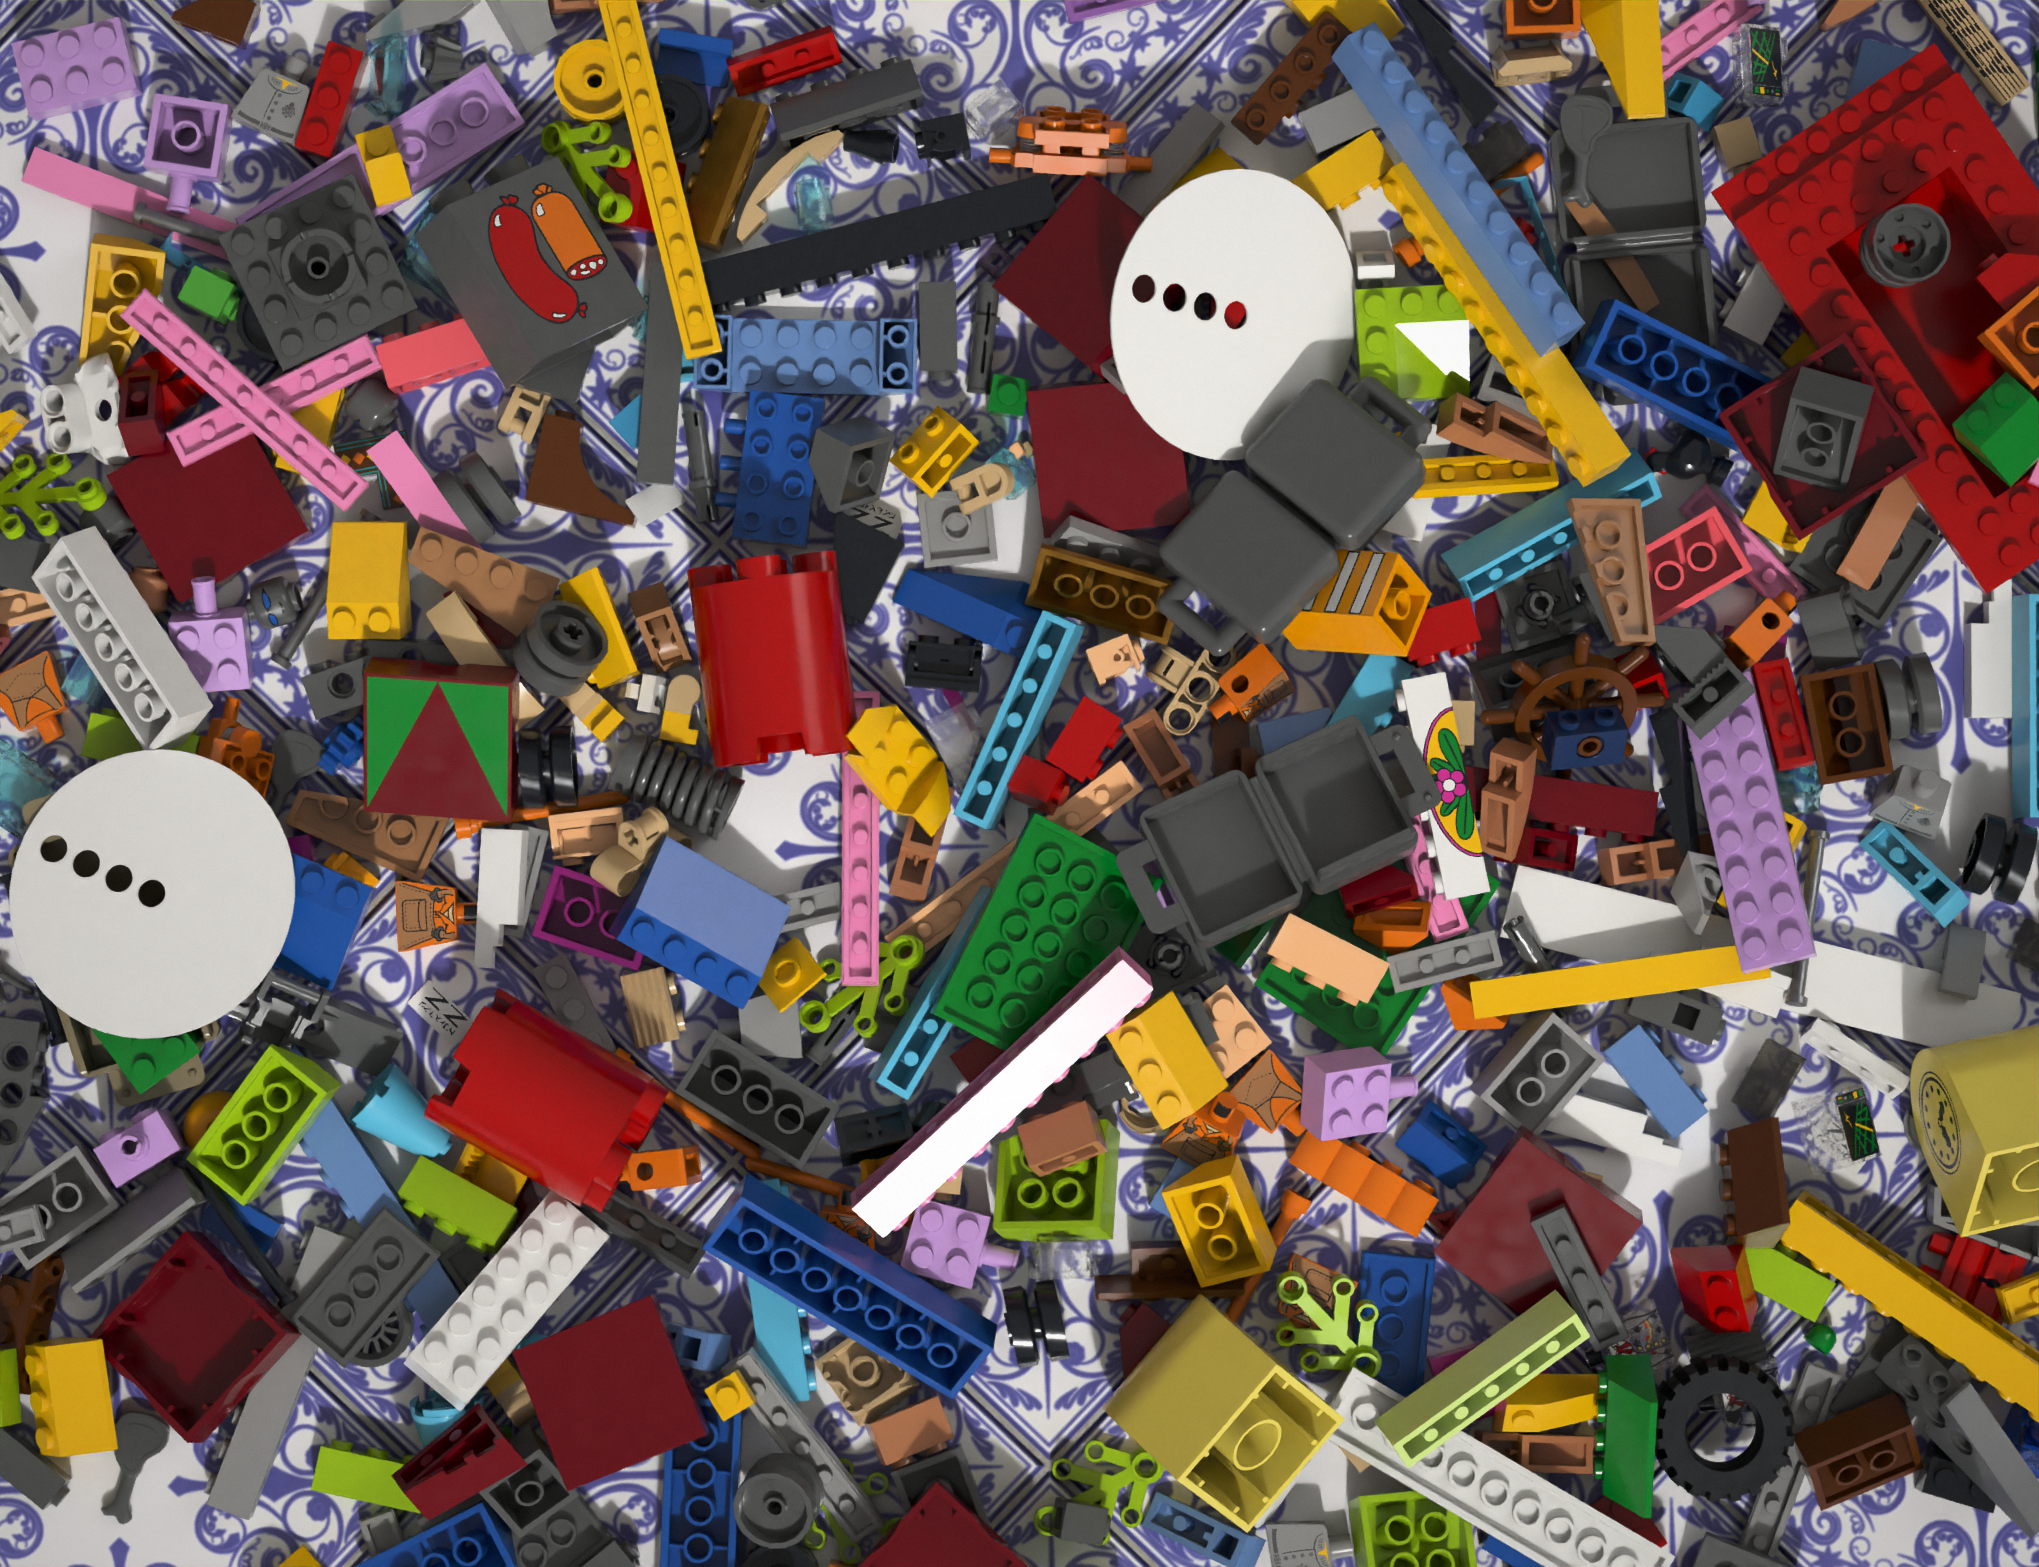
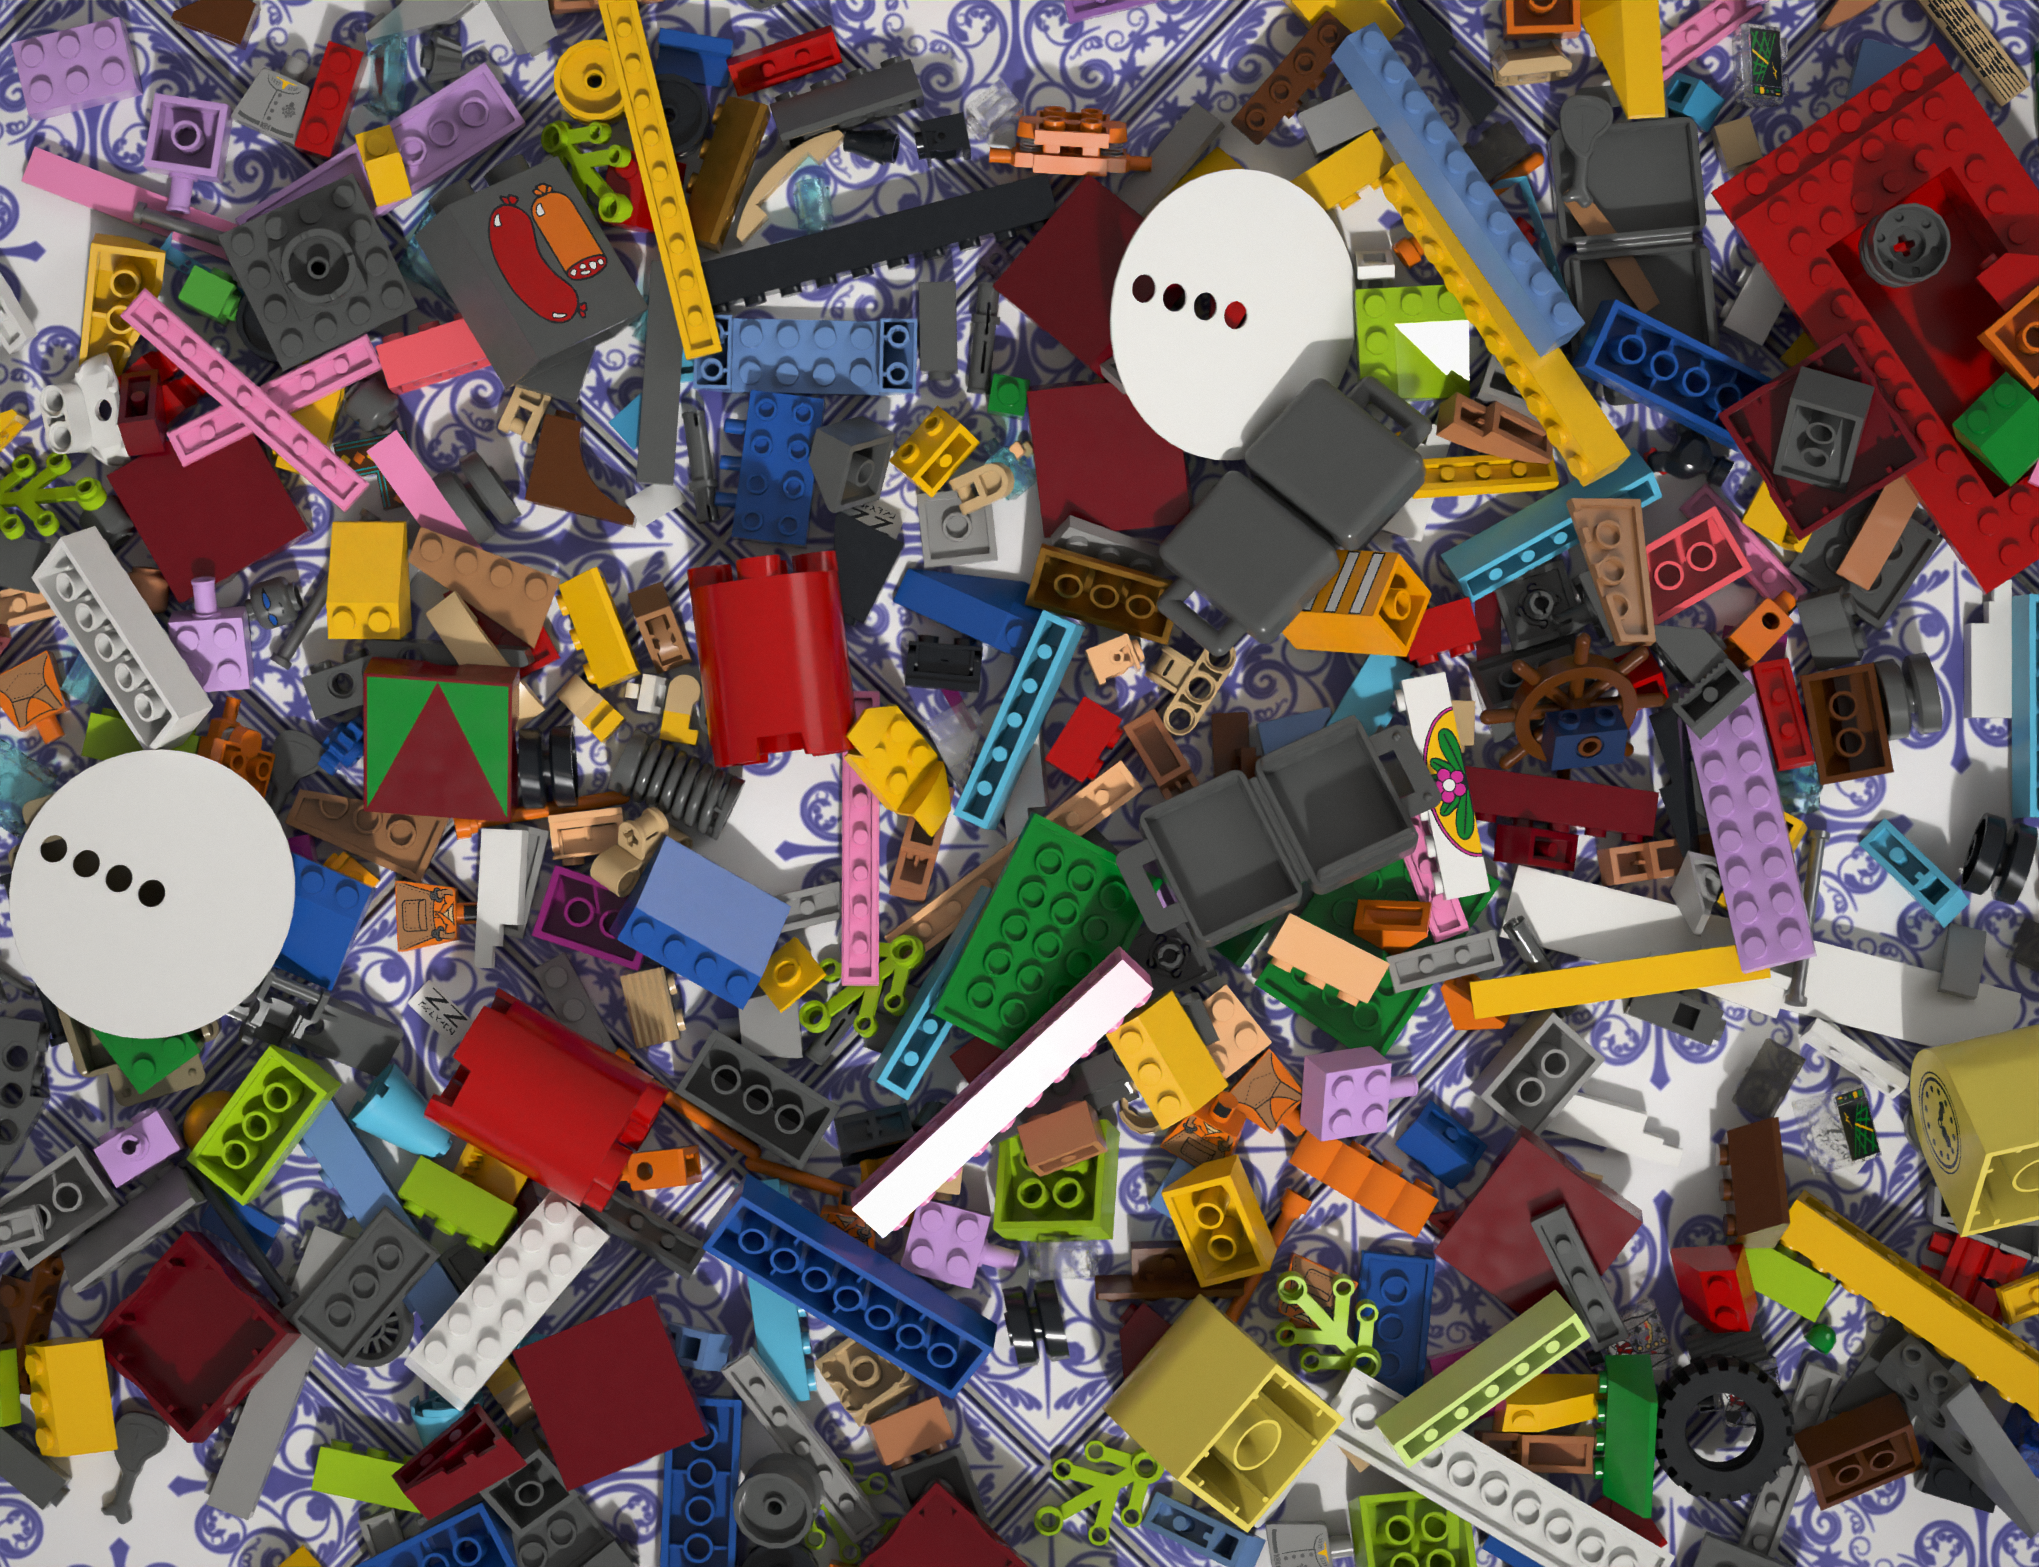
(559, 648): dark grey wheel -> none
(730, 1395): yellow plate -> none
(1039, 785): red brick -> none
(1080, 1521): dark grey brick -> none
(1251, 686): orange torso -> none
(1378, 891): dark red slope -> none
(1506, 797): nougat slope -> none
(1656, 1080): medium blue brick -> none
(1912, 800): light grey torso -> none

